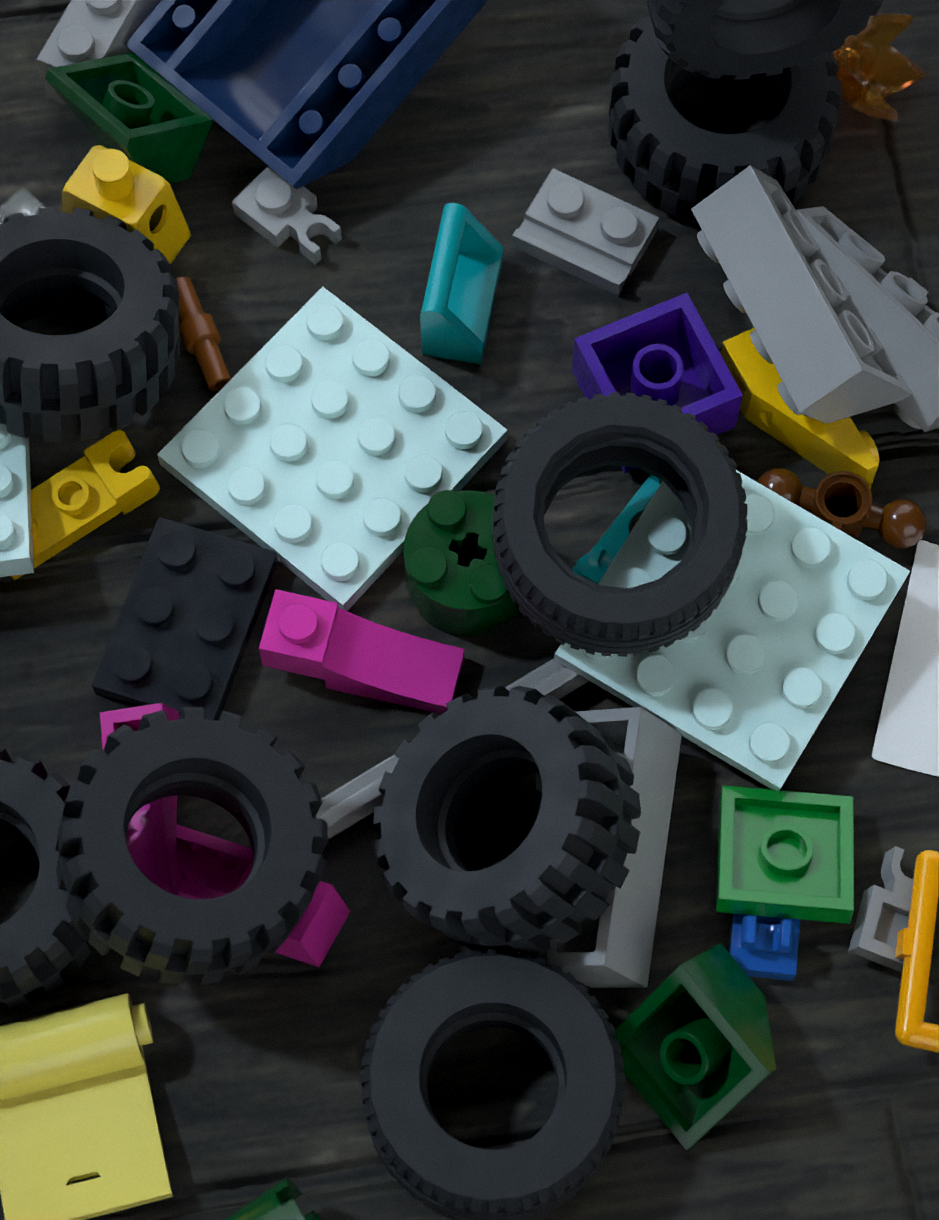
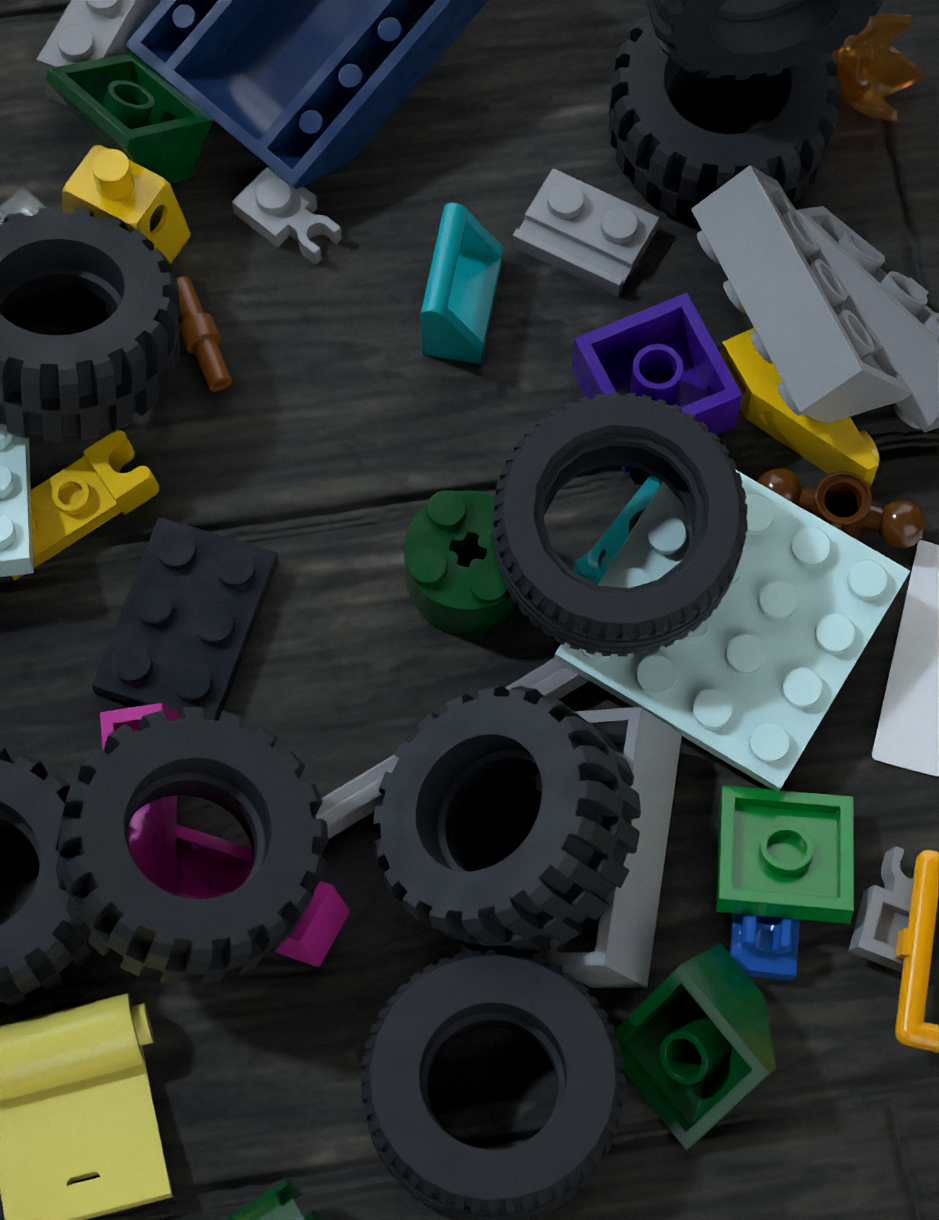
(331, 447): light aqua plate -> none
(358, 655): dark pink slope -> none

